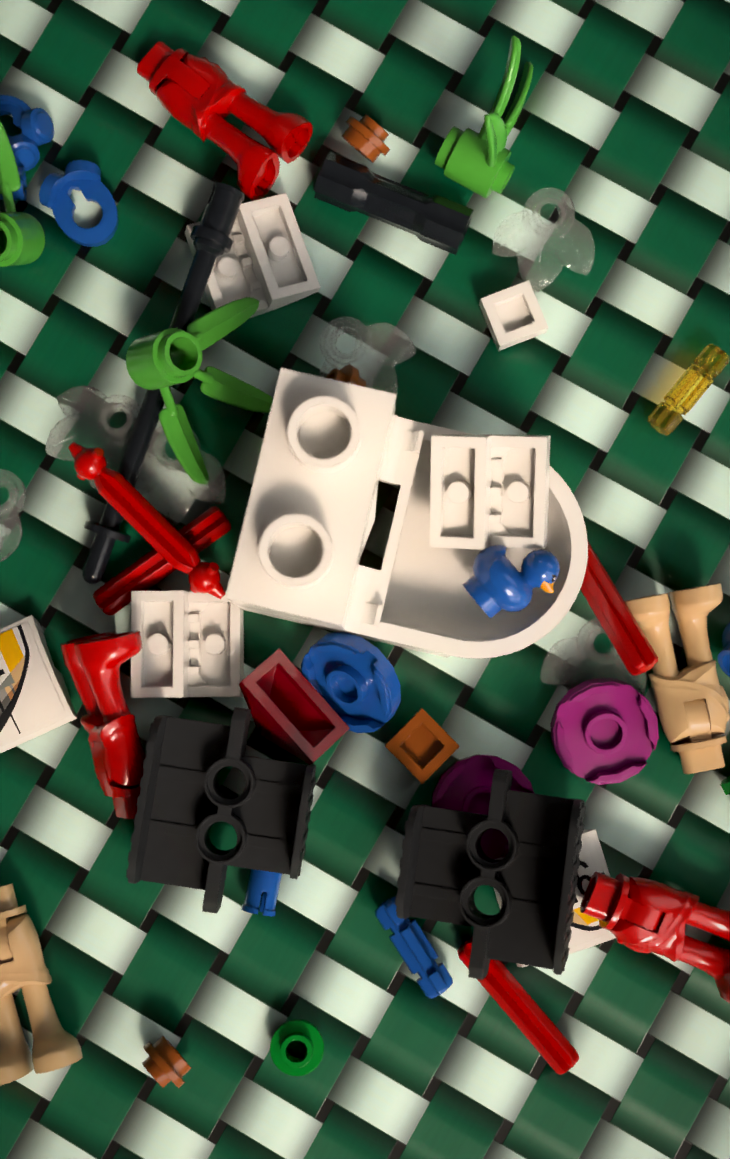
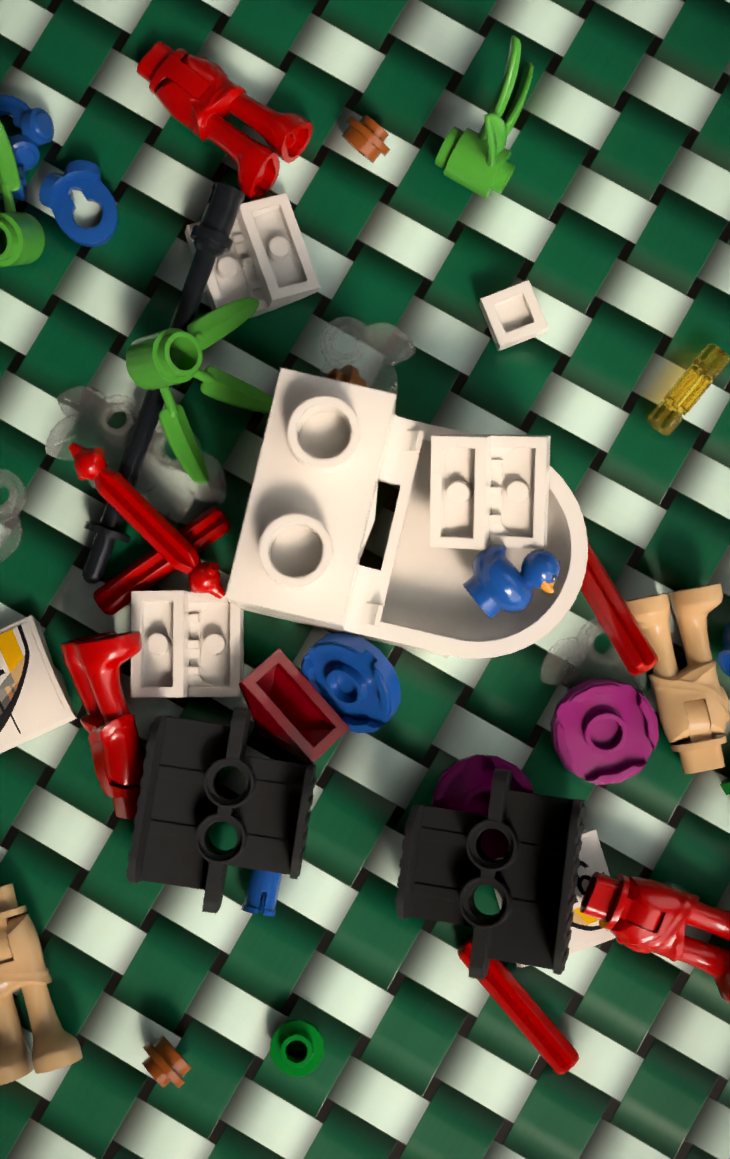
(360, 190): black axle -> none
(414, 950): blue axle -> none
(422, 745): dark orange plate -> none
(545, 247): clear plate -> none

